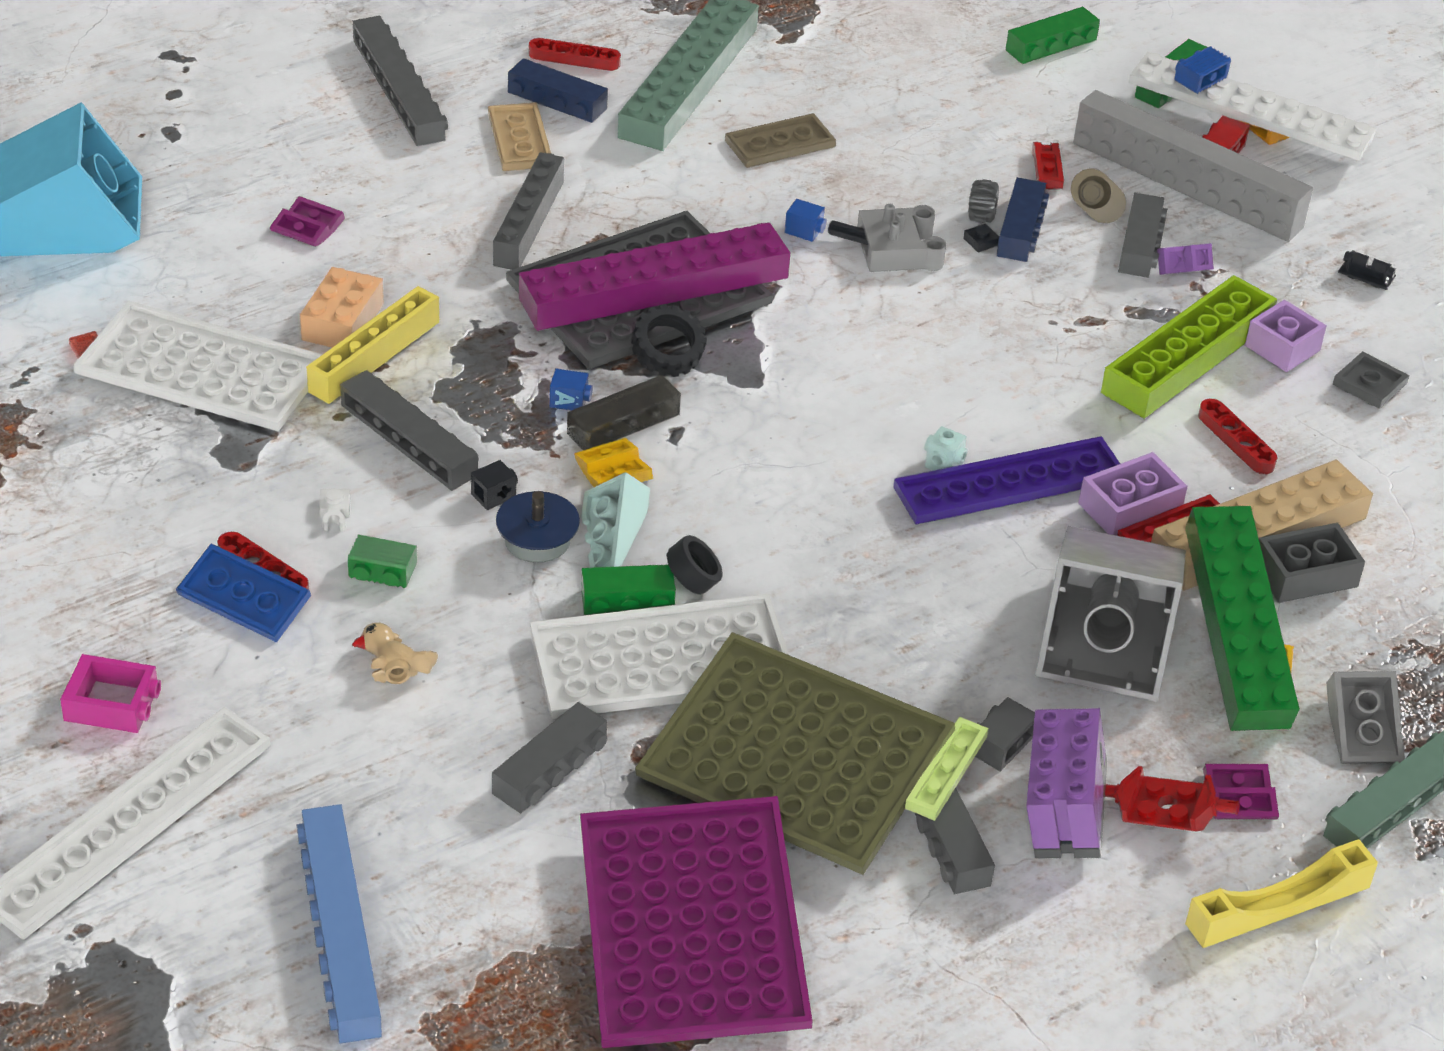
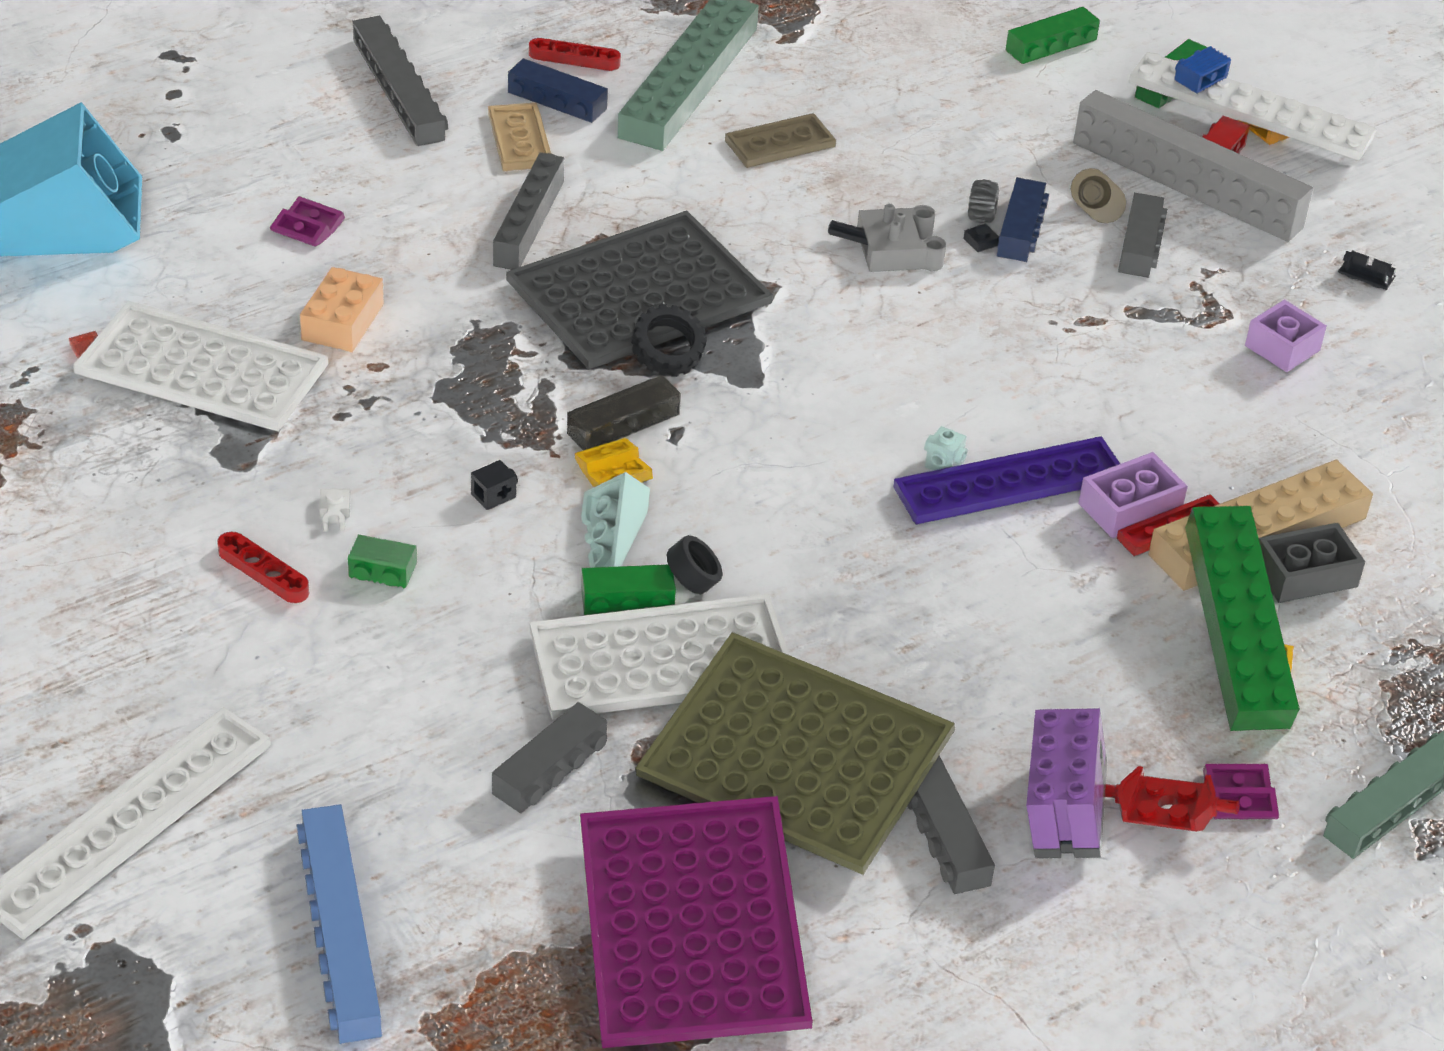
(81, 709): dark pink window -> none
(243, 592): blue tile -> none
(373, 343): light yellow brick -> none
(394, 658): tan animal -> none
(409, 429): dark grey brick -> none
(537, 525): dark blue piece -> none
(569, 389): blue brick -> none
(653, 275): magenta brick -> none
(805, 220): blue brick -> none
(946, 769): yellowish green plate -> none
(1008, 733): dark grey brick -> none
(1048, 164): red plate -> none
(1111, 613): light grey slope -> none
(1185, 258): medium lavender slope -> none
(1185, 347): lime brick -> none
(1228, 914): light yellow arch -> none
(1258, 456): red beam -> none
(1366, 716): light grey slope -> none
(1370, 379): dark grey plate -> none

